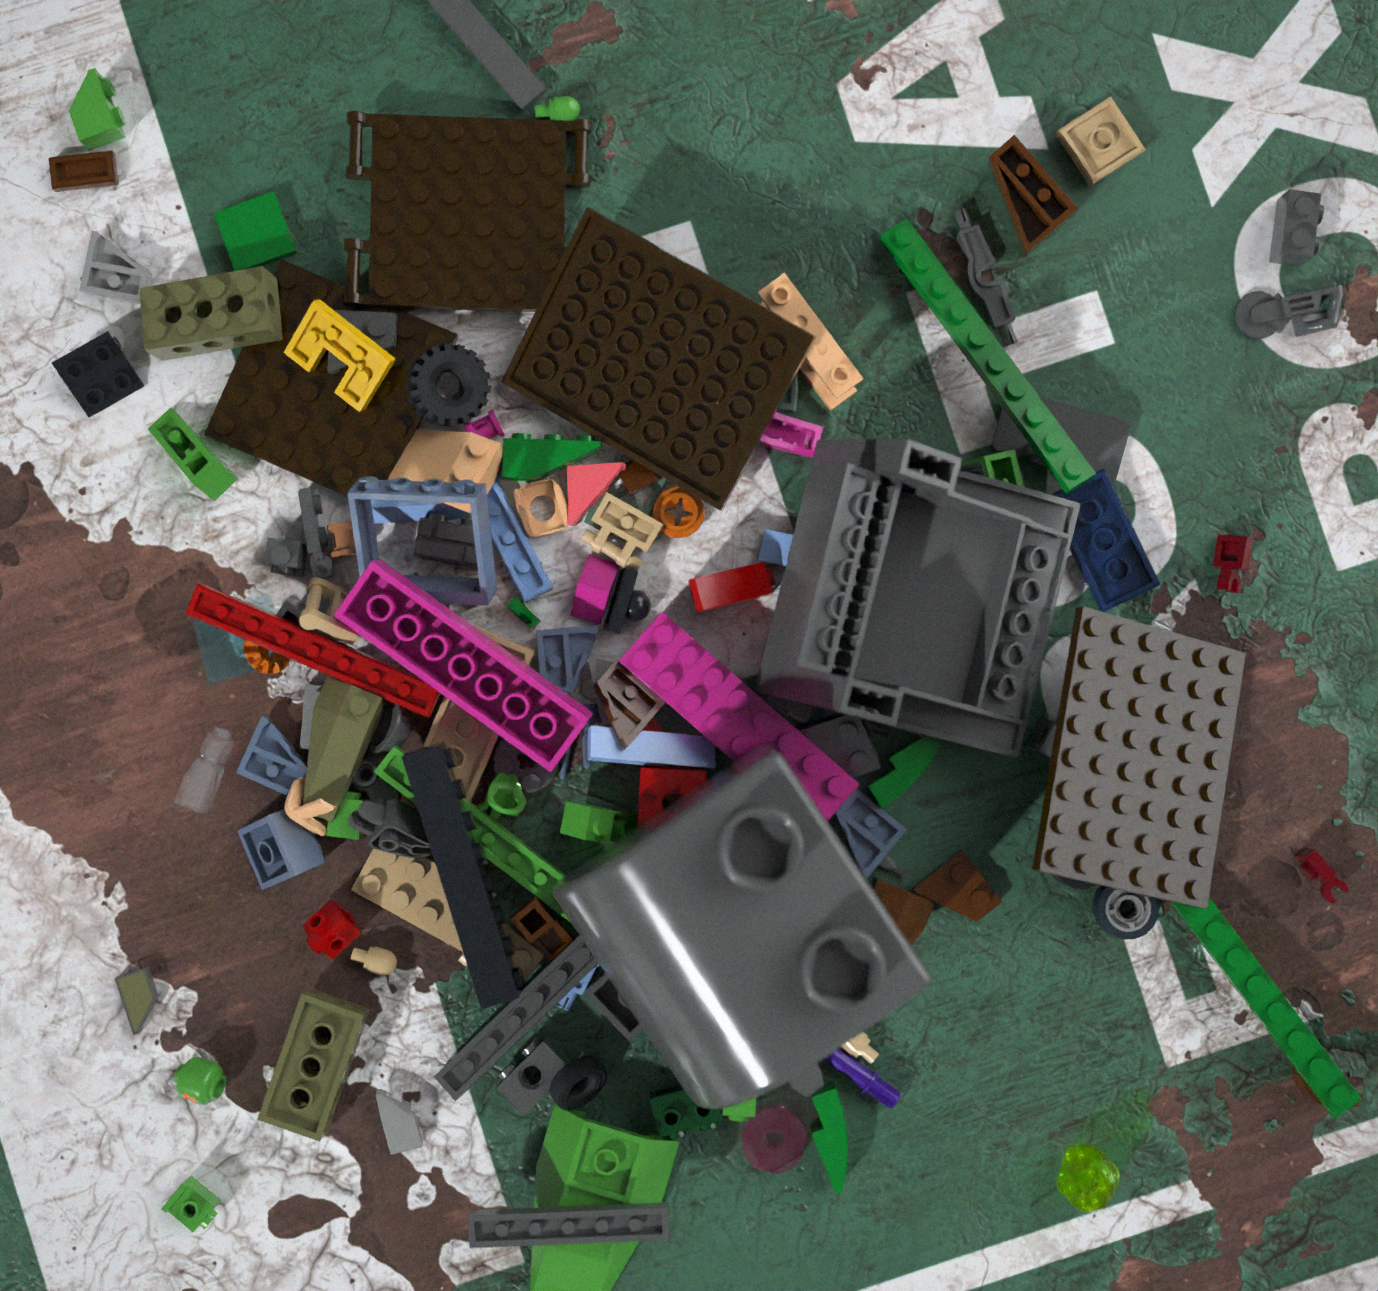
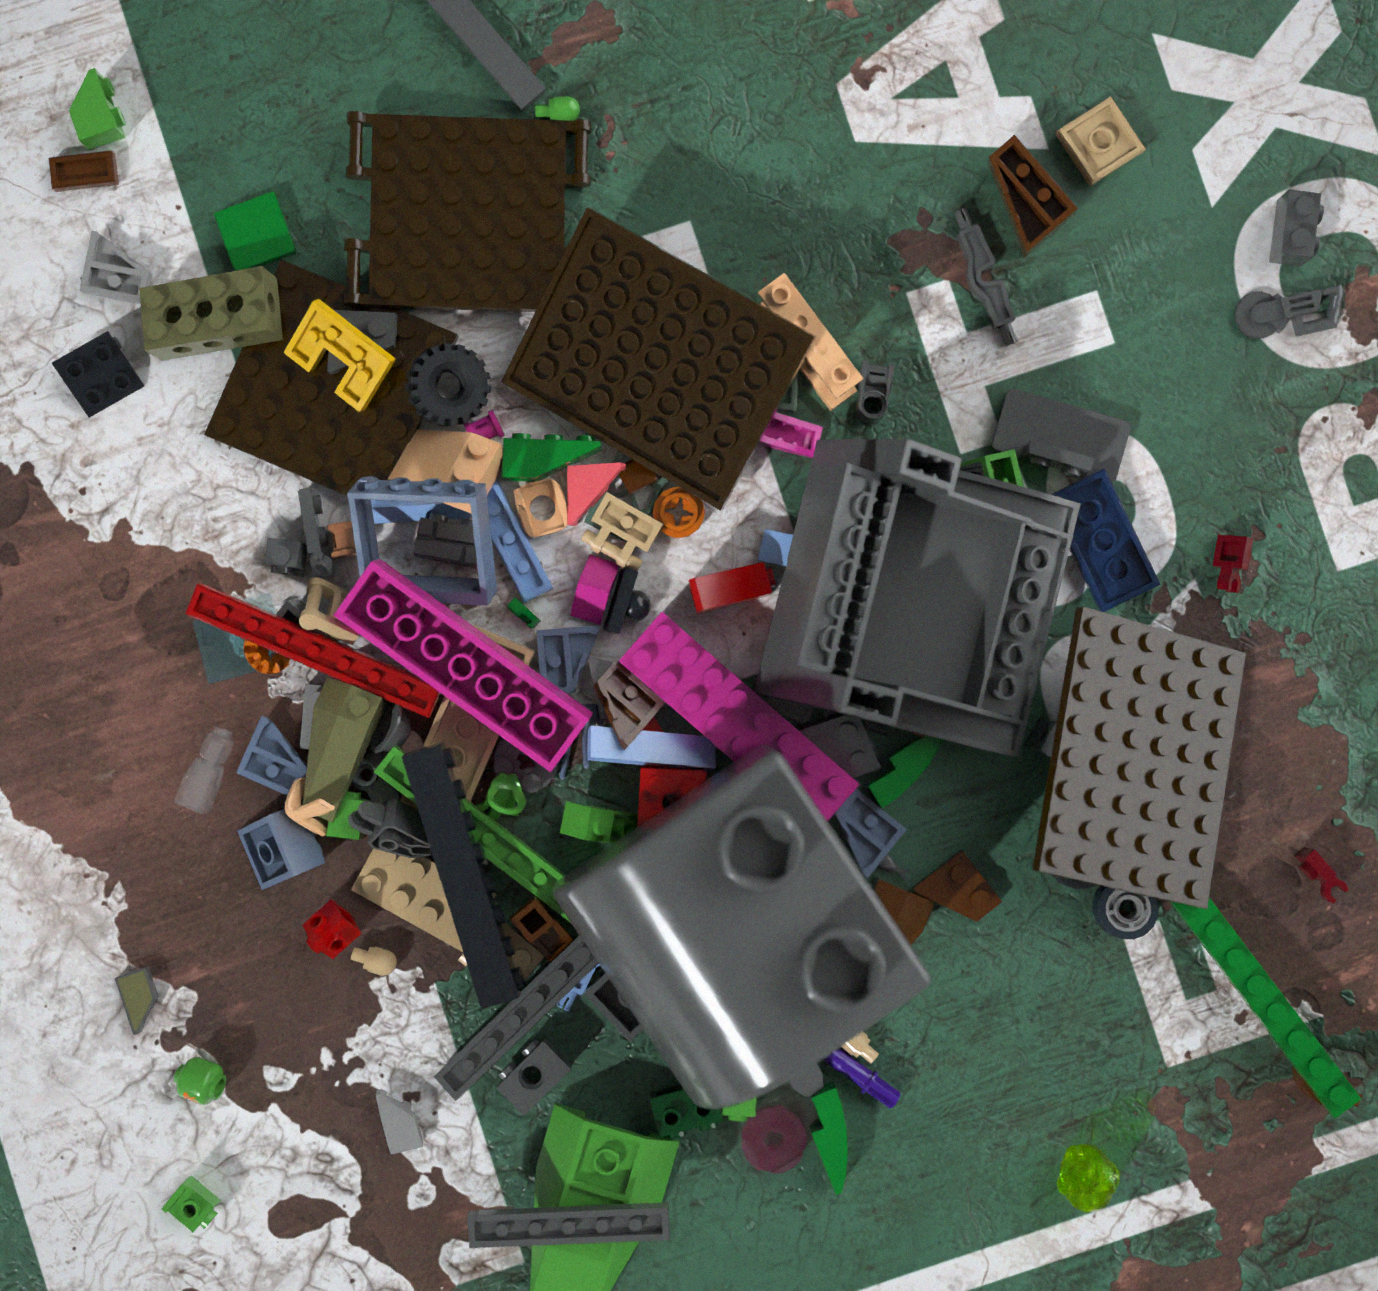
(192, 454): bright green slope -> none
(293, 1072): olive brick -> none
(579, 1068): black tyre -> none
(876, 388): none -> dark grey piece
(987, 356): green plate -> none

